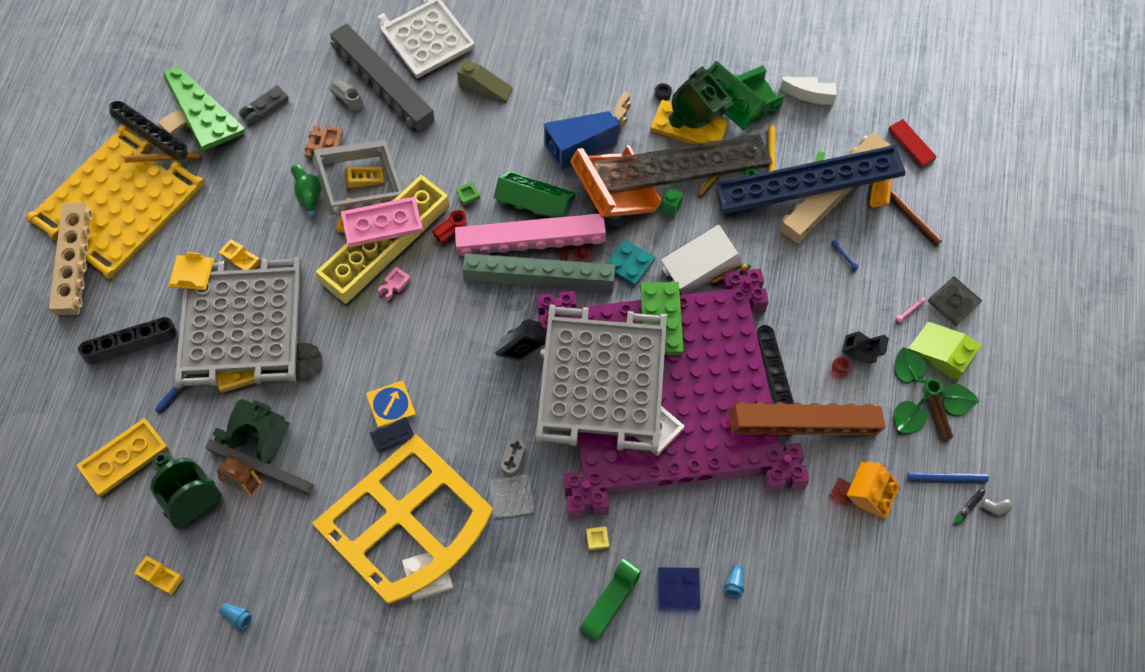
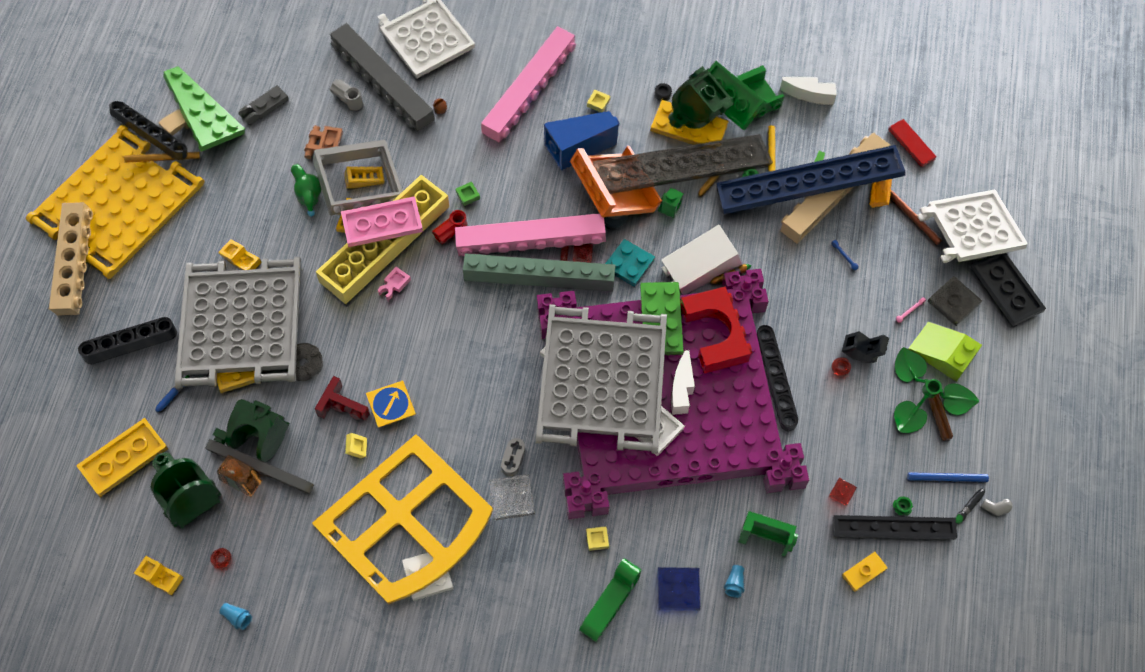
(191, 271): yellow piece -> none
(218, 553): none -> clear red plate
(339, 403): none -> dark red bracket
(356, 445): none -> light yellow plate
(391, 433): dark blue plate -> none
(441, 106): none -> dark orange hinge
(483, 81): olive slope -> none
(521, 340): black slope -> none
(528, 84): none -> bright pink brick
(533, 195): green slope -> none
(598, 101): none -> light yellow plate
(621, 109): tan slope -> none
(682, 386): none -> white slope
(718, 305): none -> red arch
(769, 529): none -> green panel
(806, 419): dark orange brick -> none
(864, 571): none -> yellow plate
(873, 489): light orange slope -> none
(894, 527): none -> black plate
(907, 506): none -> green plate
(974, 226): none -> white plate
(1008, 288): none -> black plate

